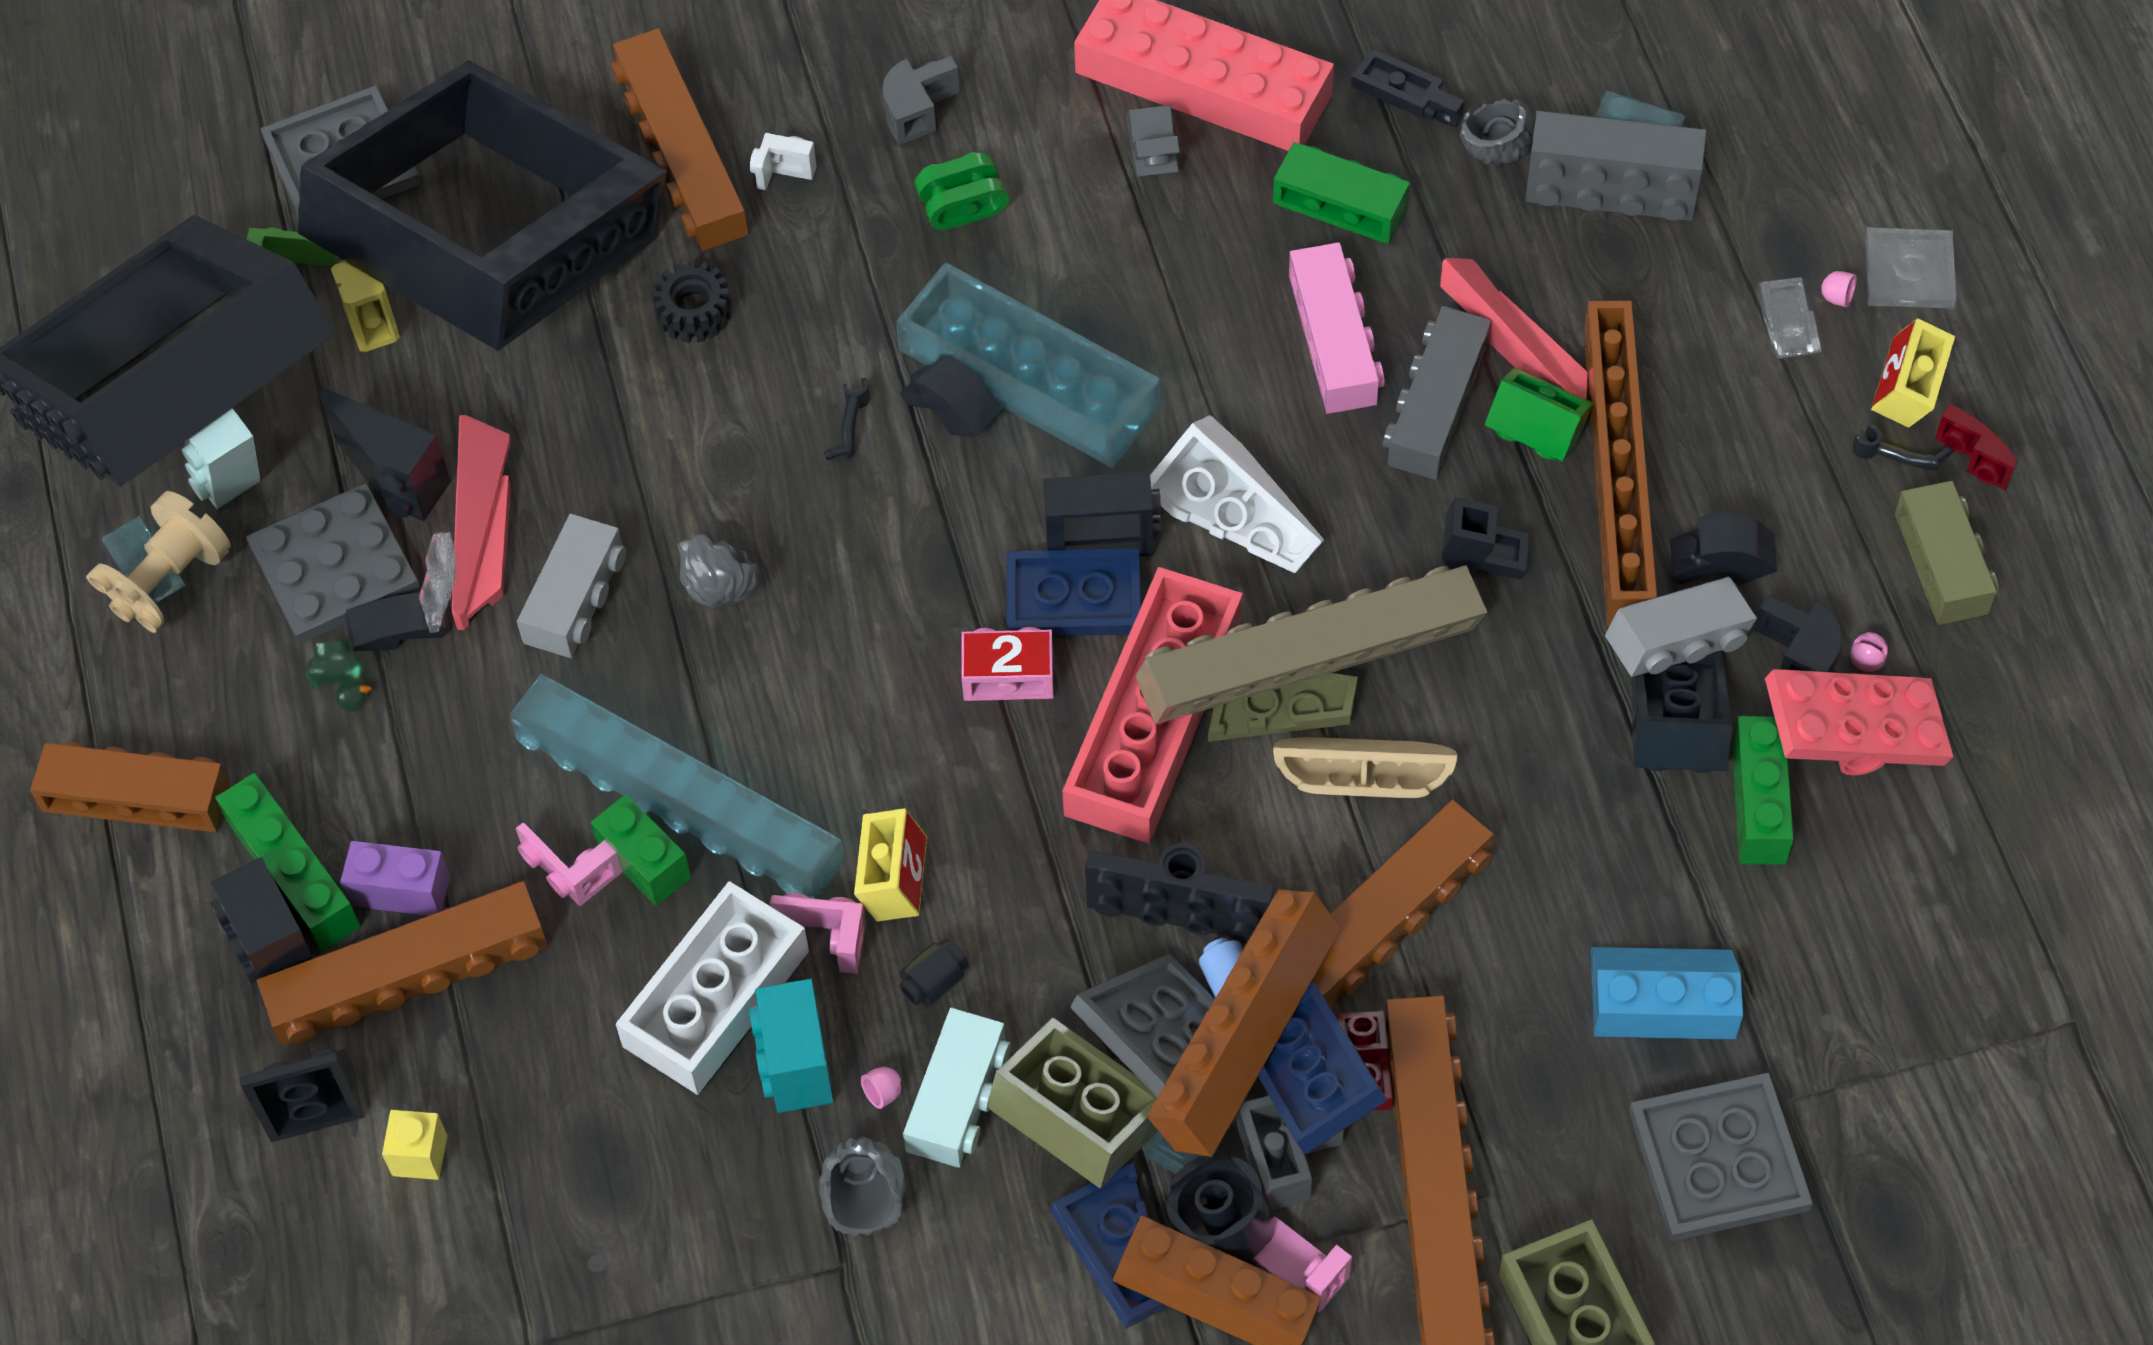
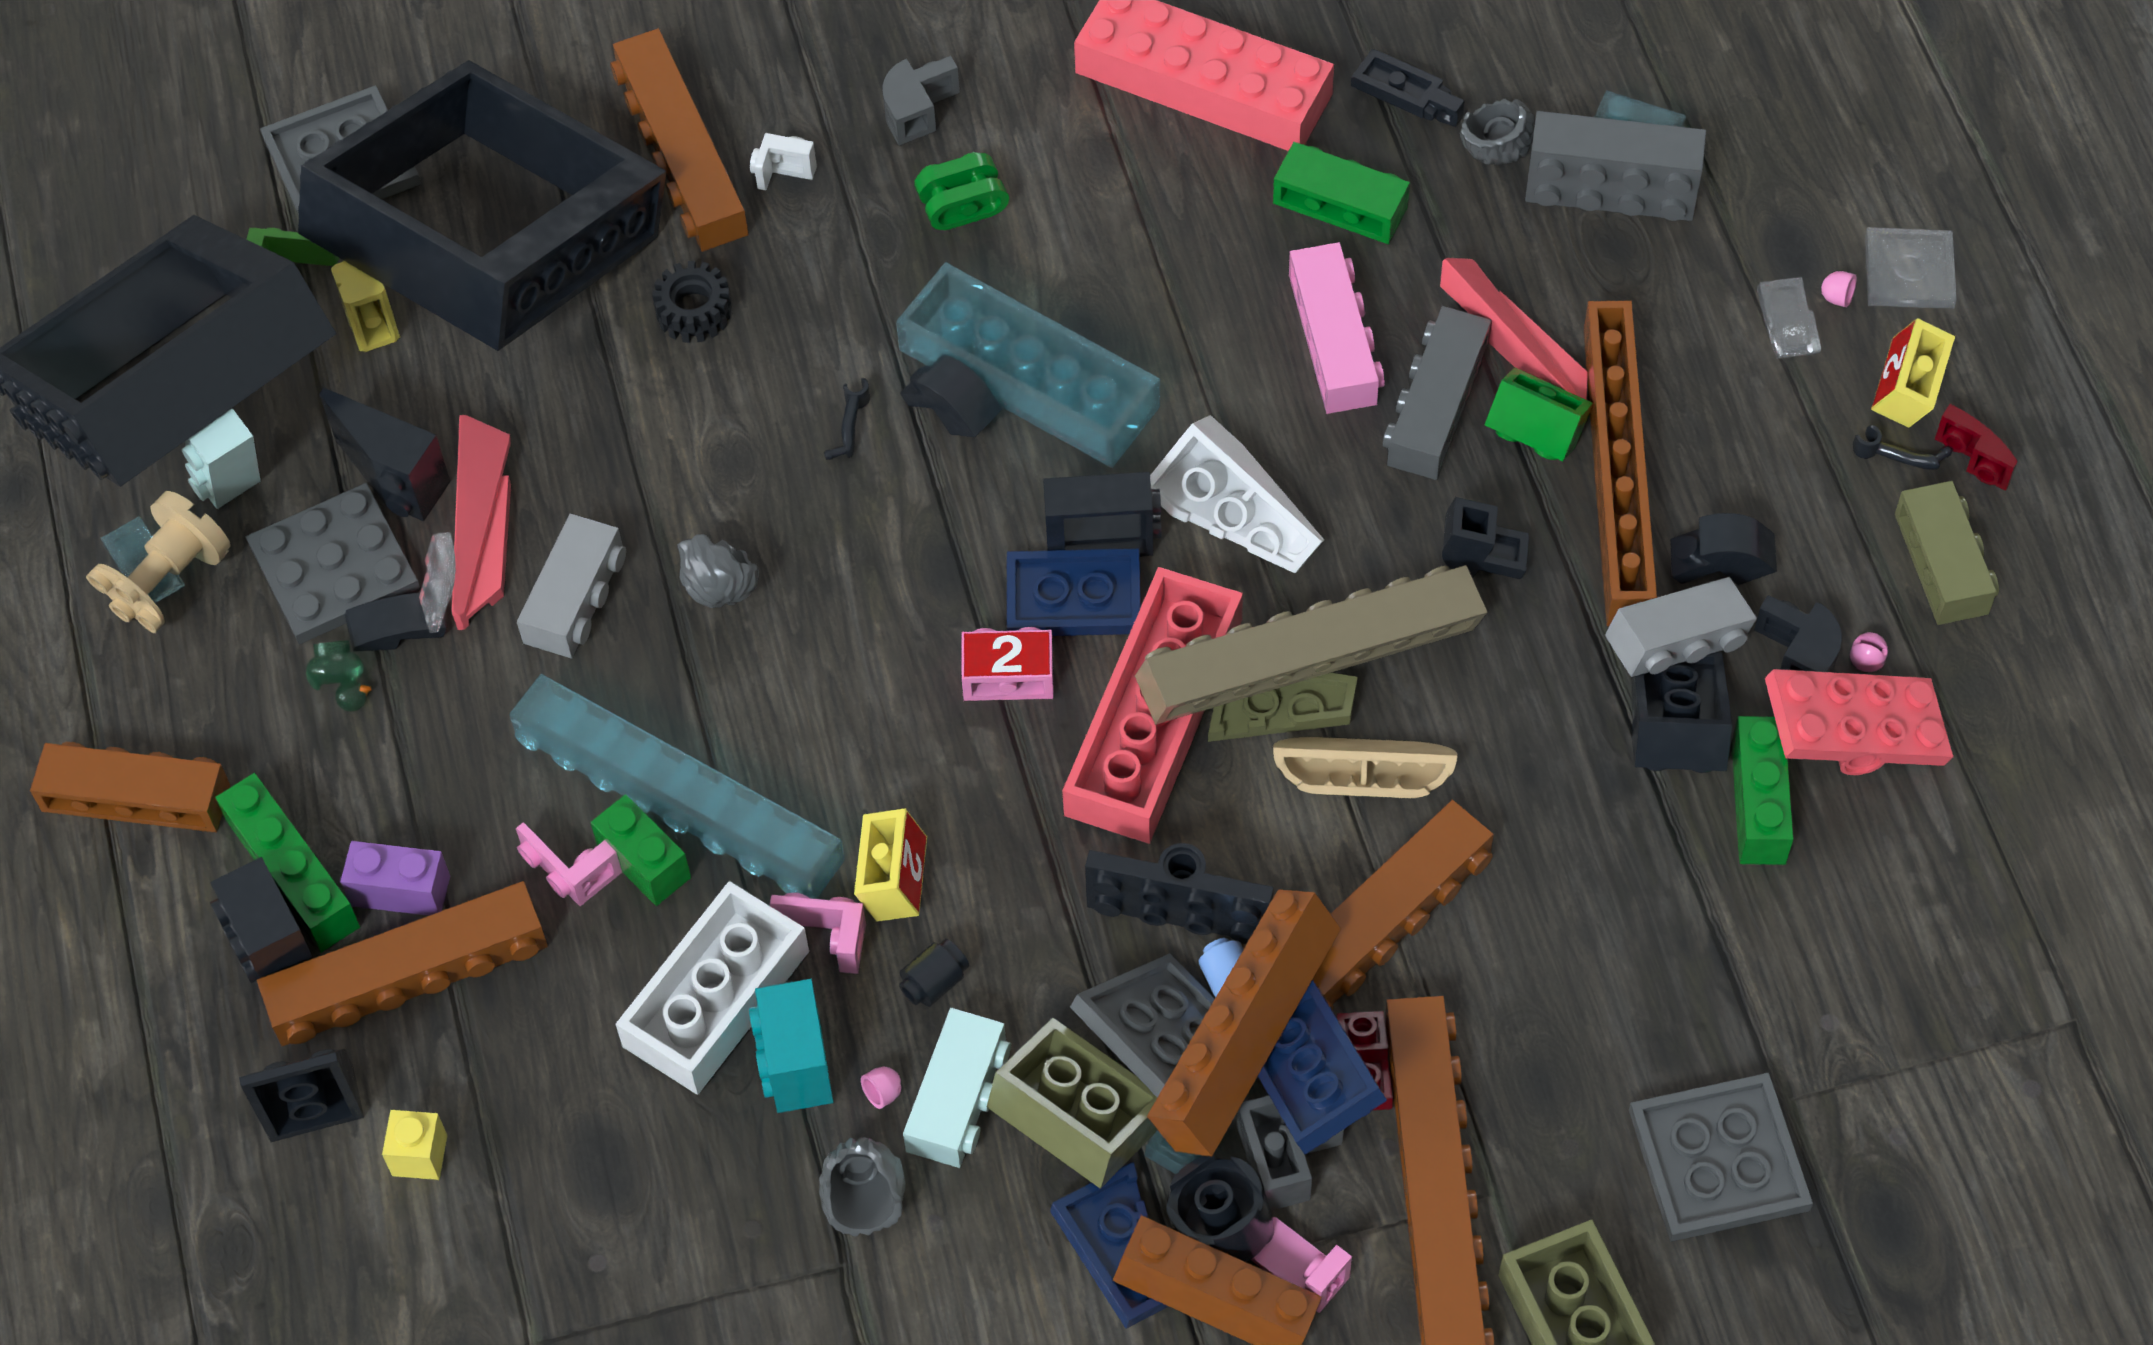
(1152, 140): dark grey brick -> none
(1665, 993): dark azure slope -> none

